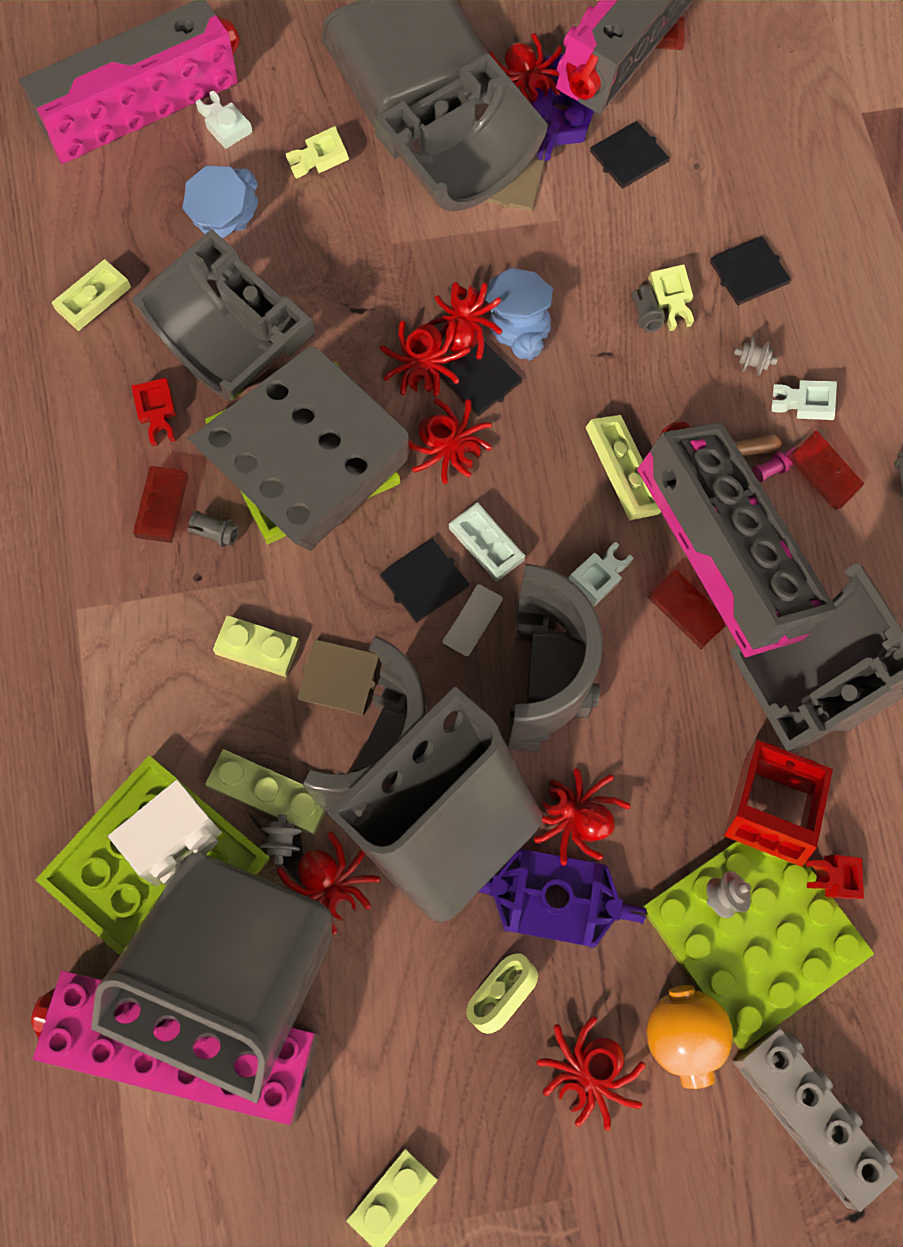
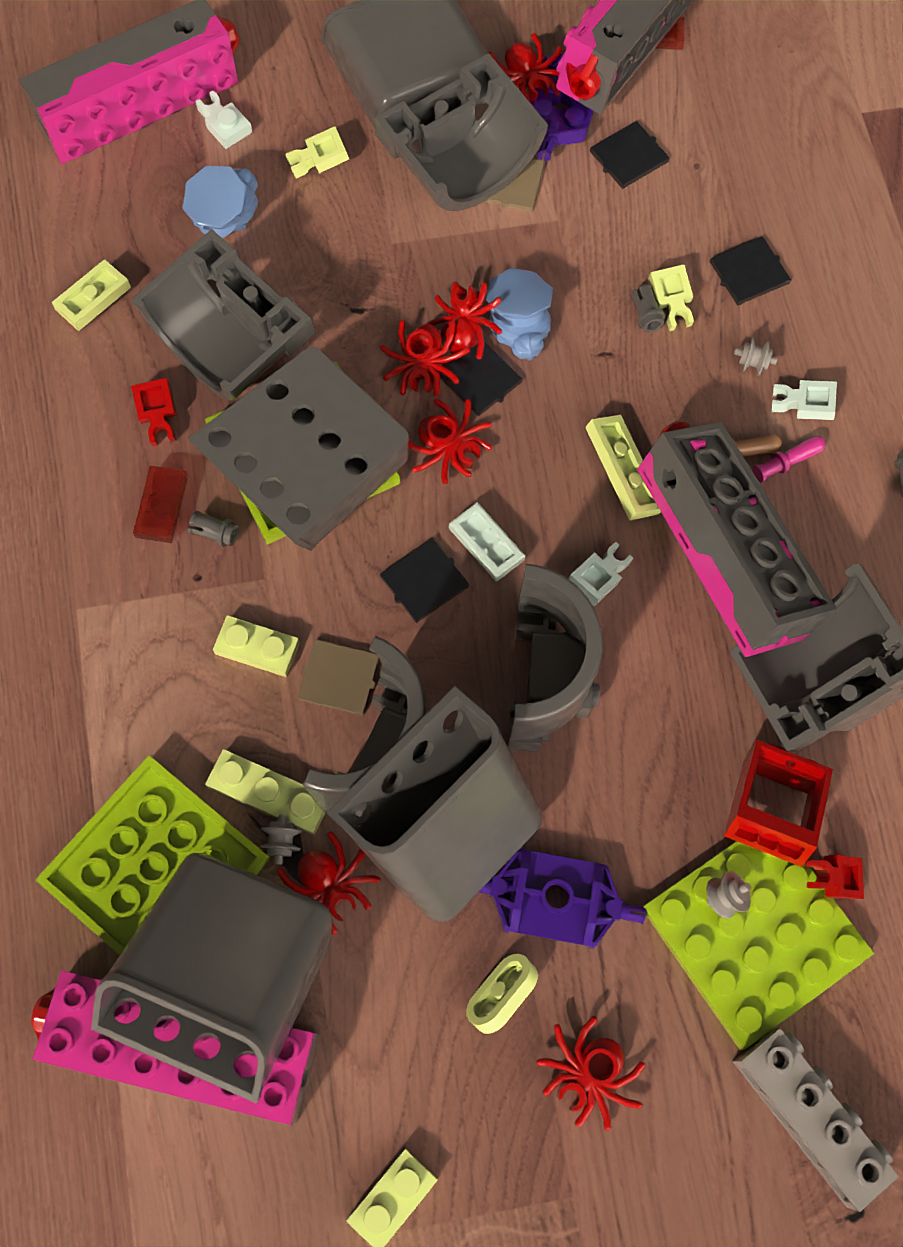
(164, 834): white brick -> none
(473, 620): white sticker -> none
(580, 815): red animal -> none
(688, 609): clear red plate -> none
(690, 1035): light orange brick -> none
(825, 470): clear red plate -> none

